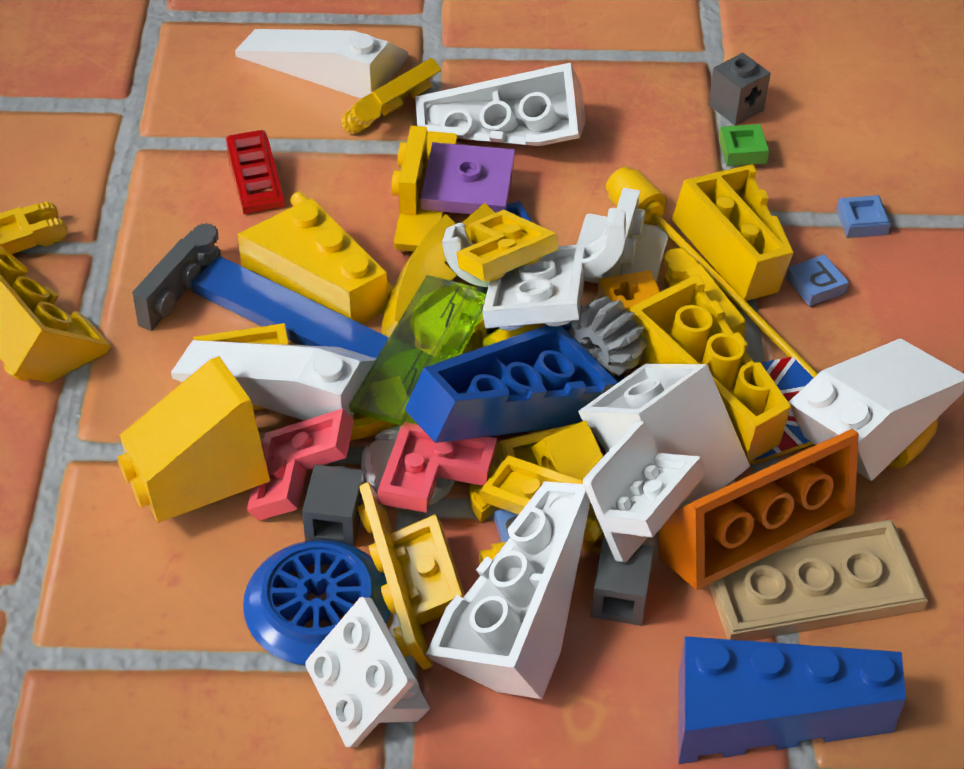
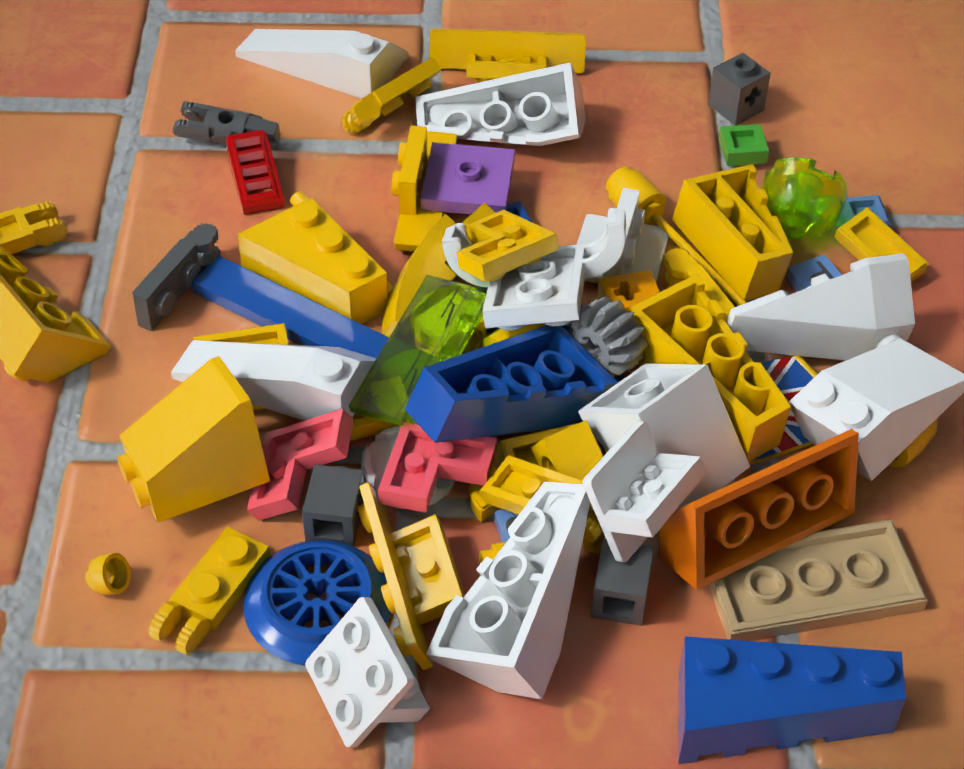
(108, 566): none -> yellow hinge
(210, 589): none -> yellow hinge
(216, 123): none -> dark grey hinge
(504, 52): none -> yellow bracket
(804, 197): none -> clear neon green cylinder
(834, 315): none -> white wedge
(870, 237): none -> yellow tile

